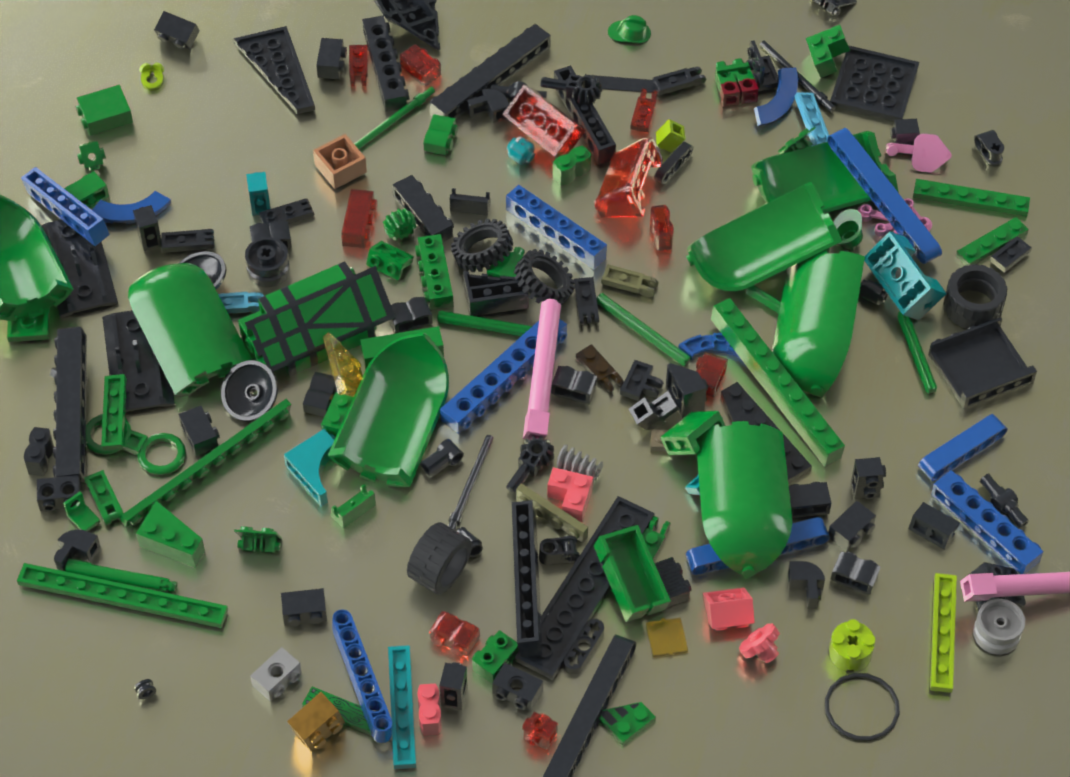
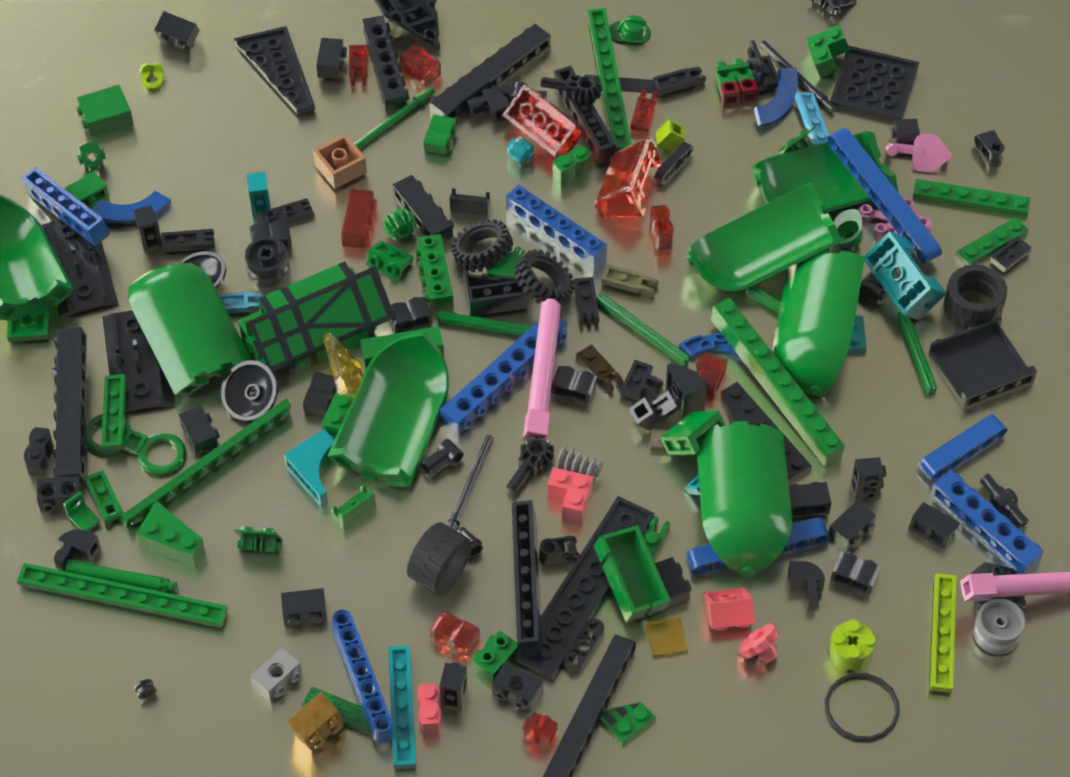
(553, 514): olive plate -> none
(609, 77): none -> green plate
(858, 340): none -> teal plate

